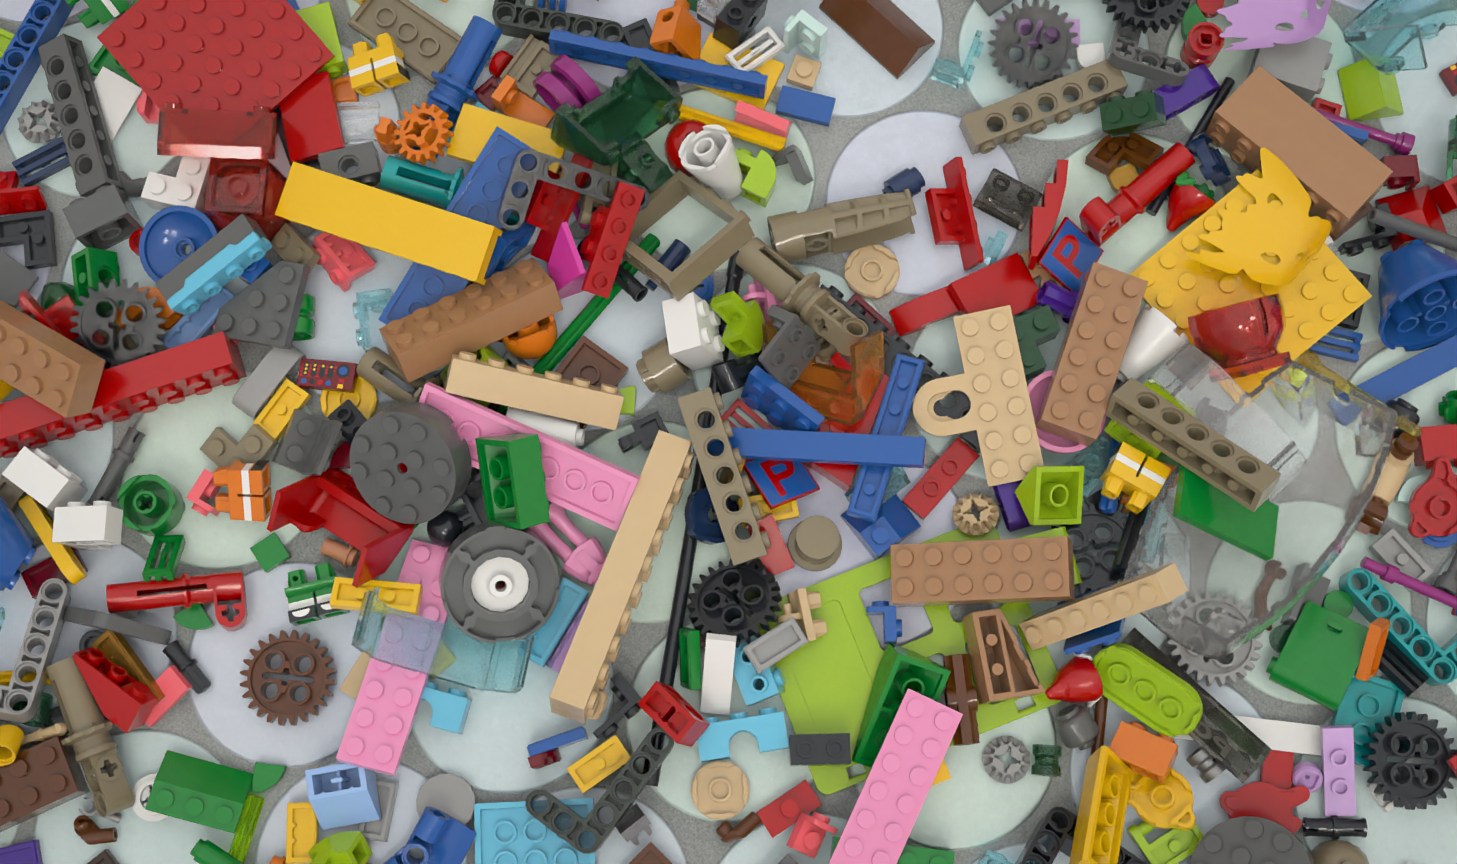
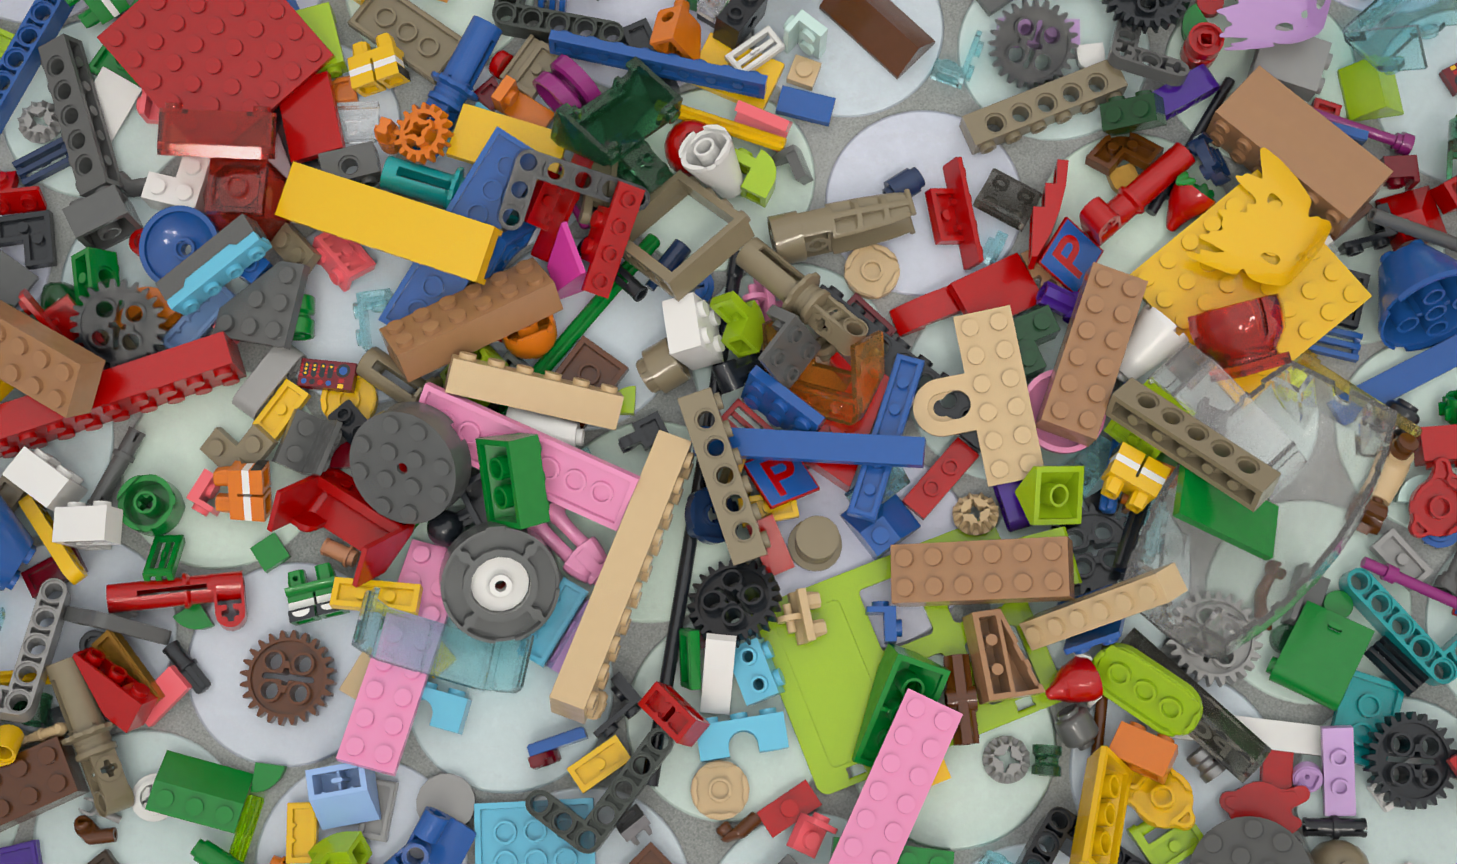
(775, 645): light grey tile -> none
(819, 749): black brick -> none
(1373, 649): orange tile -> none

